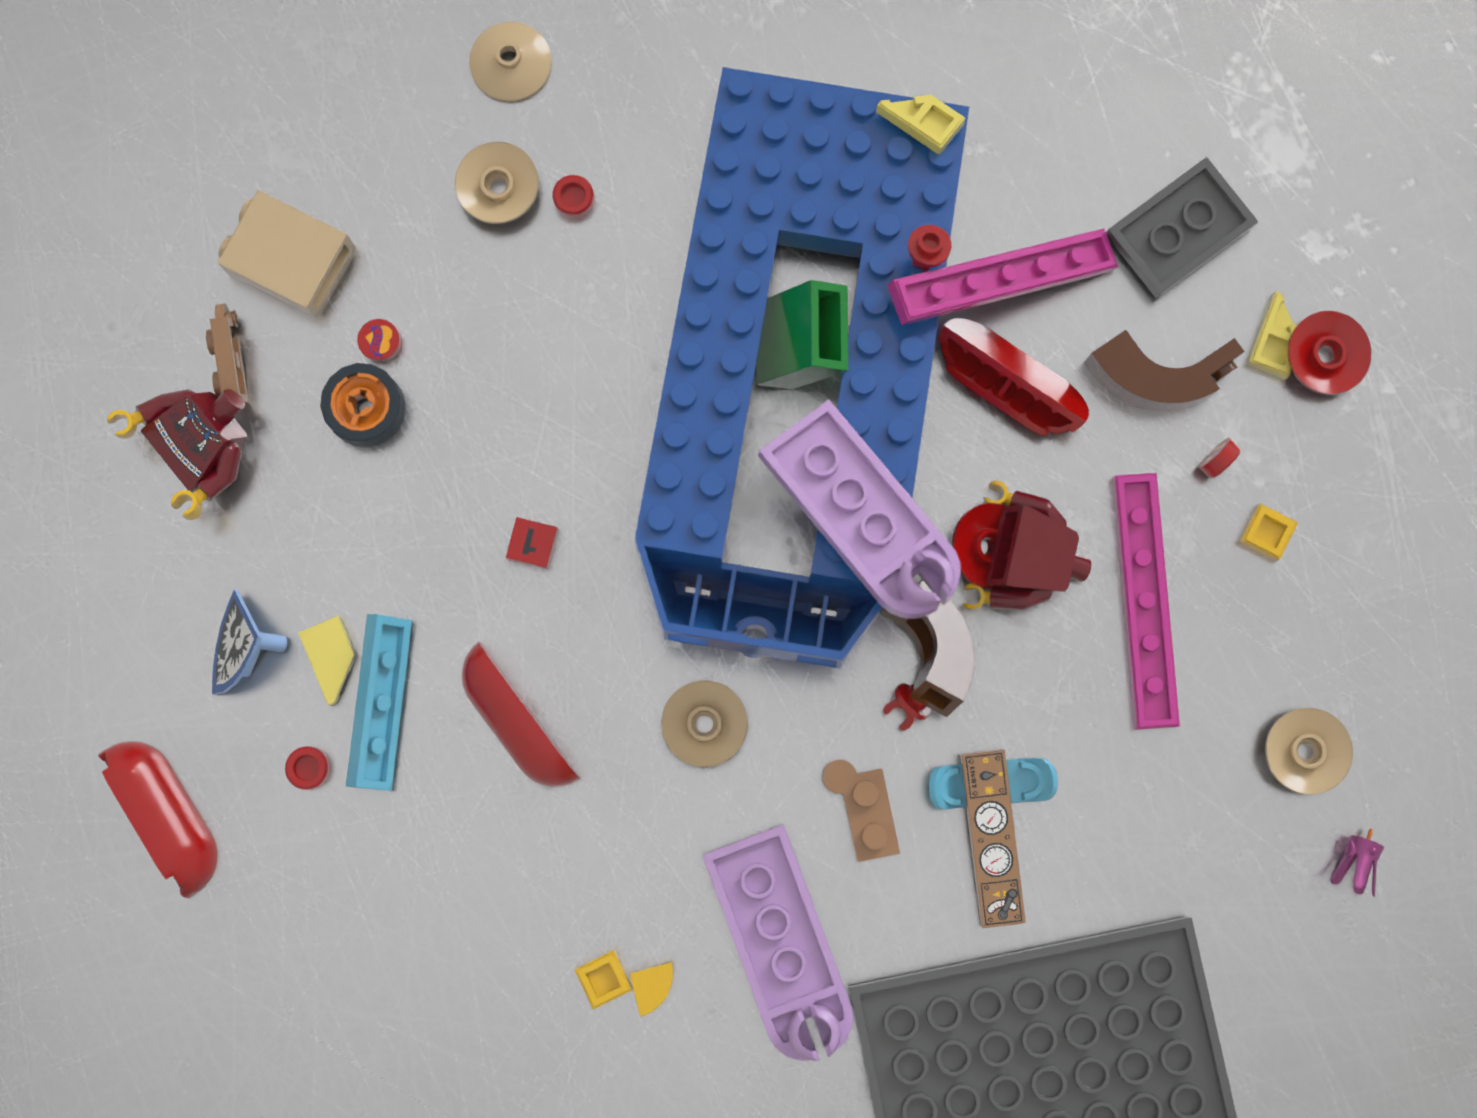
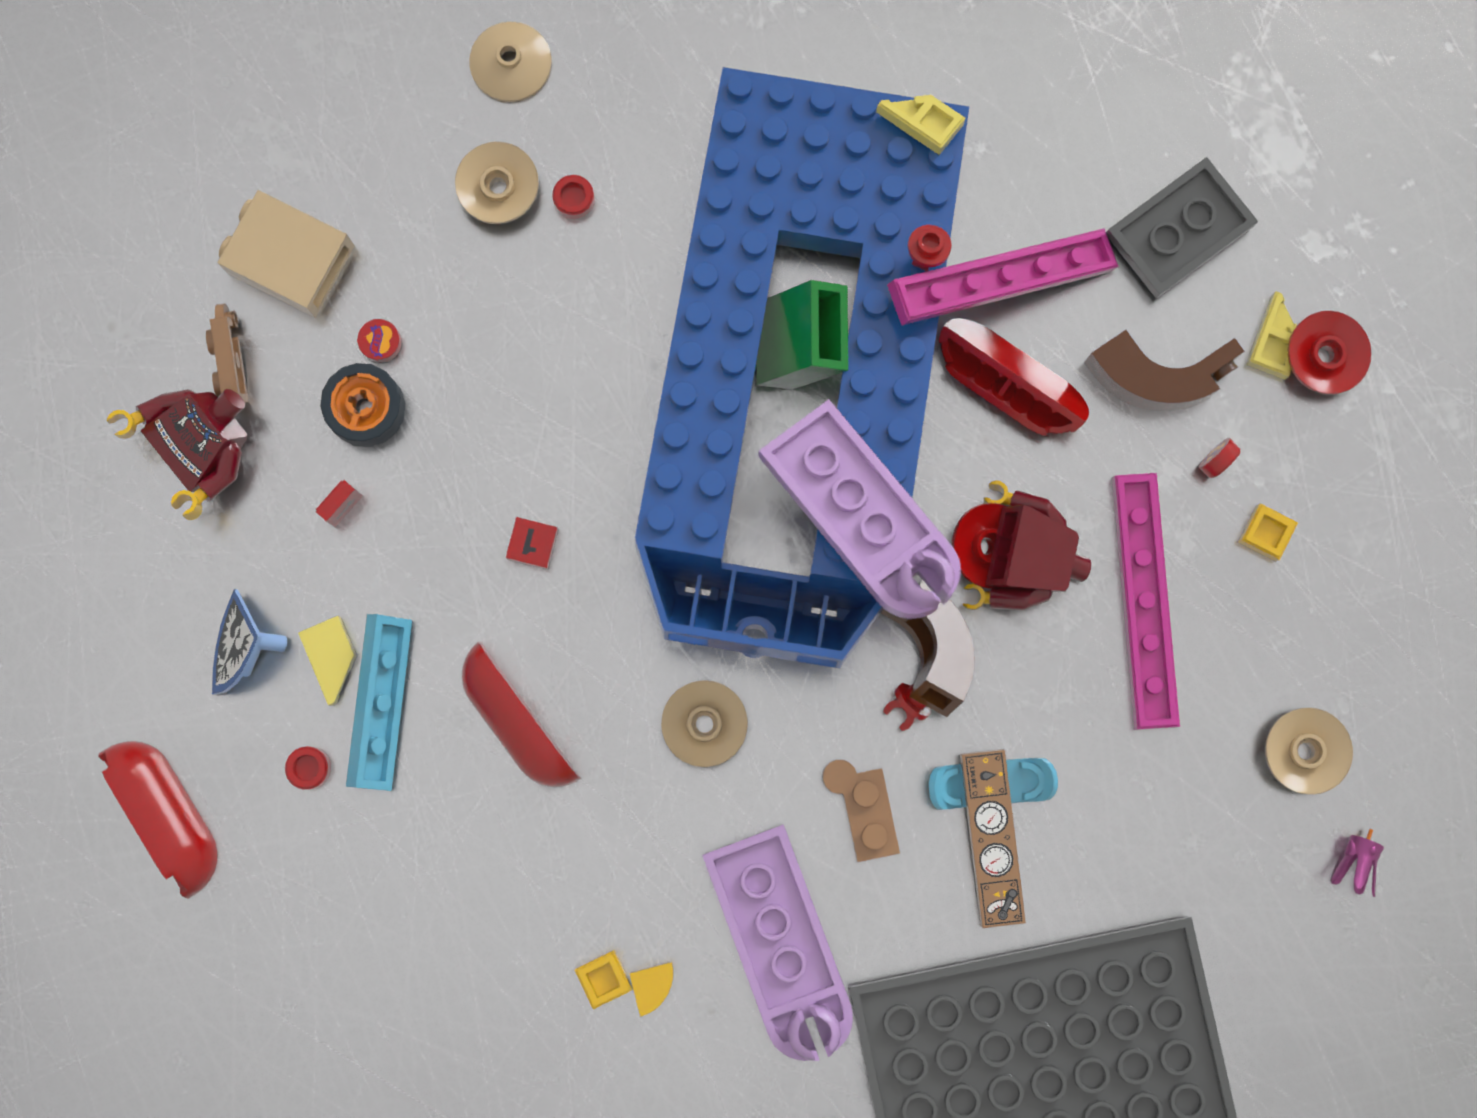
(338, 503): none -> red tile

